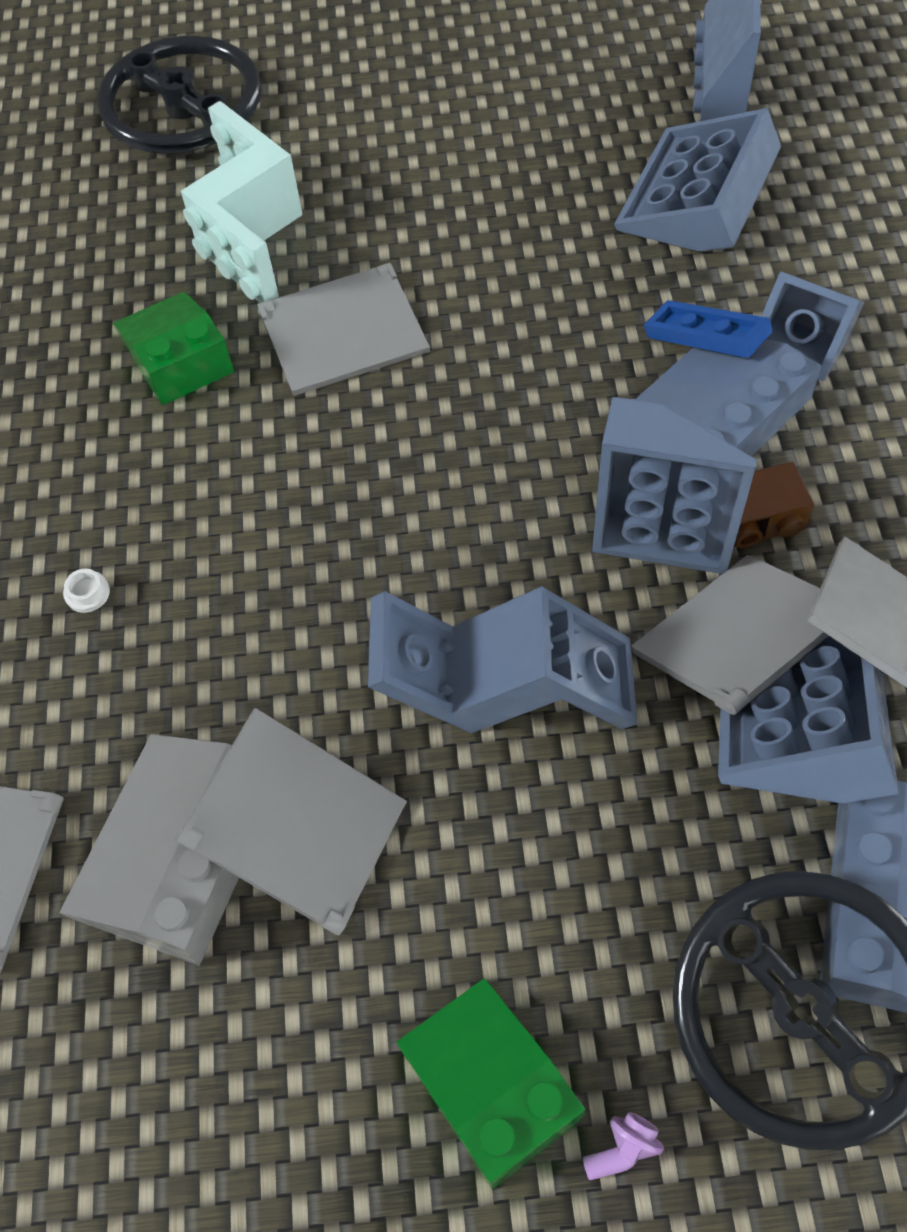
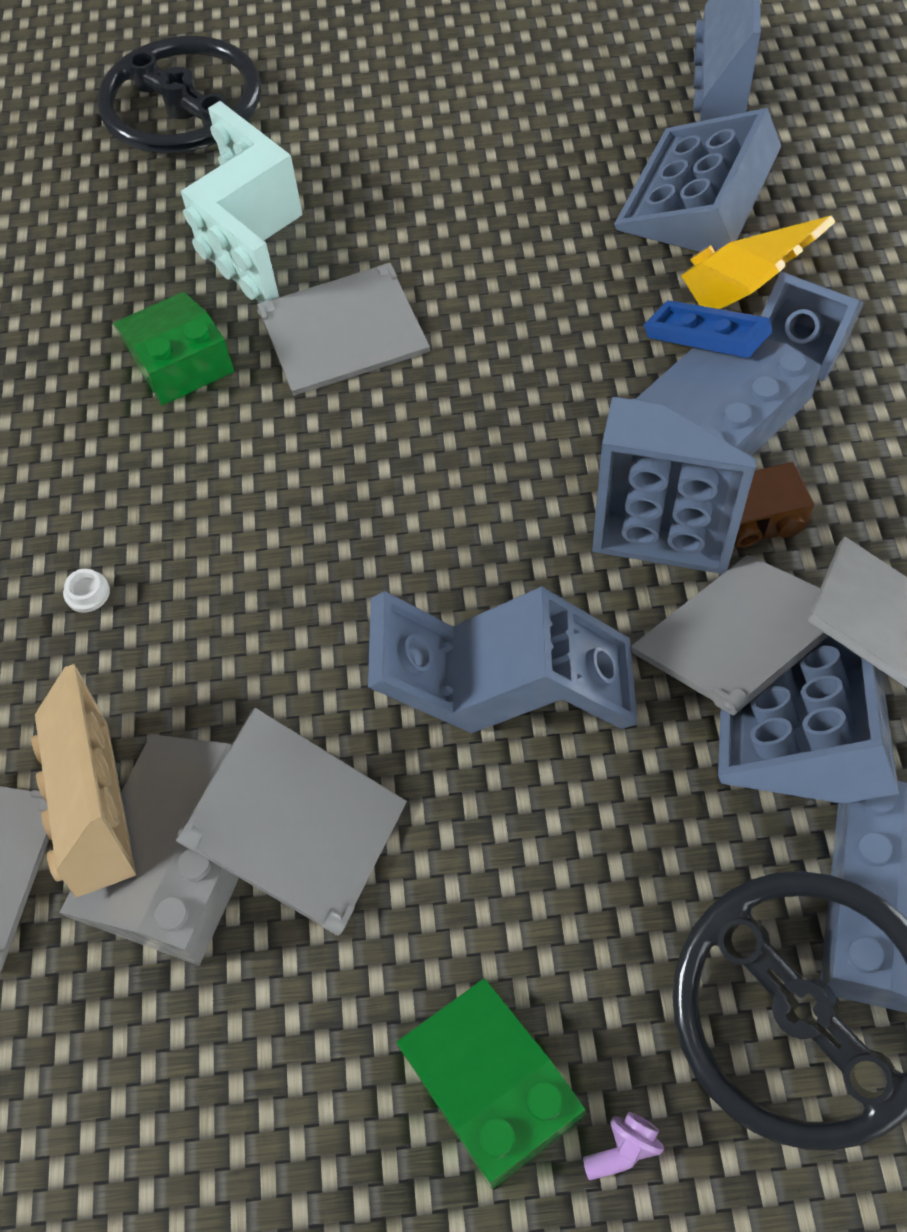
(80, 789): none -> tan slope
(747, 263): none -> yellow wedge

